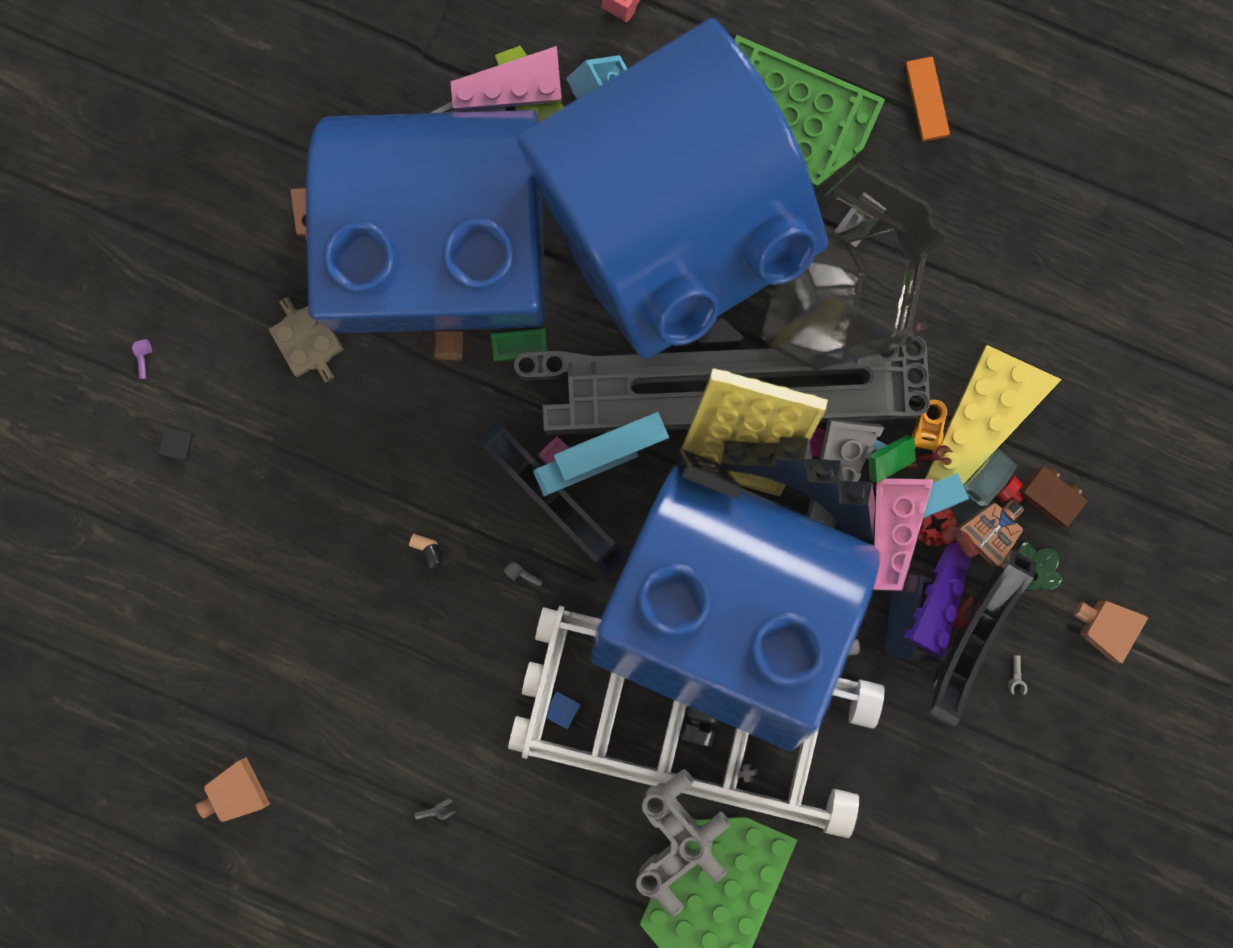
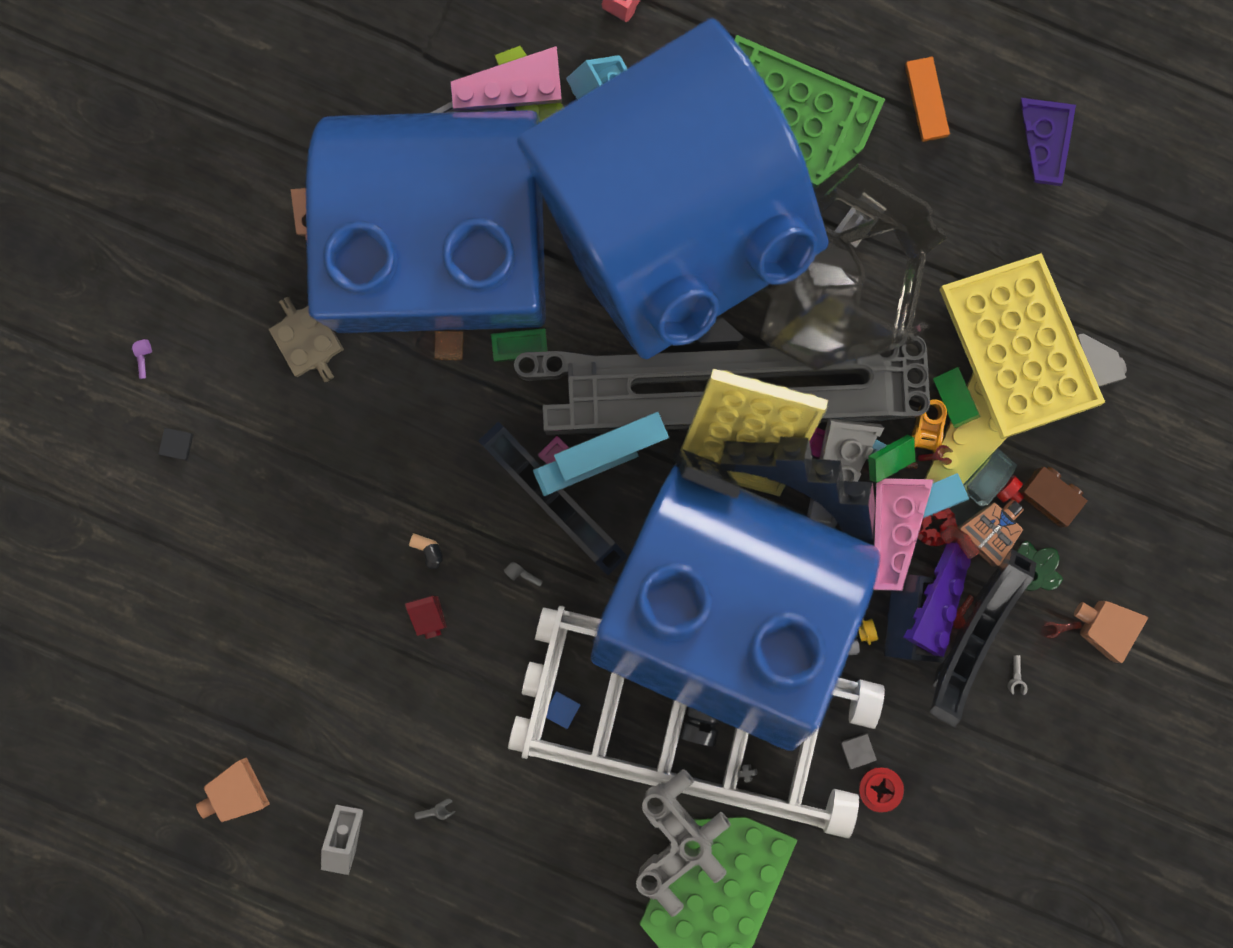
(341, 840): none -> light grey slope
(426, 616): none -> dark red slope
(858, 751): none -> flat silver tile
(867, 631): none -> yellow plate
(887, 801): none -> red gear
(956, 397): none -> green tile
(1021, 346): none -> light yellow plate
(1048, 138): none -> dark purple wing
(1062, 627): none -> clear red hand
(1103, 361): none -> light grey slope

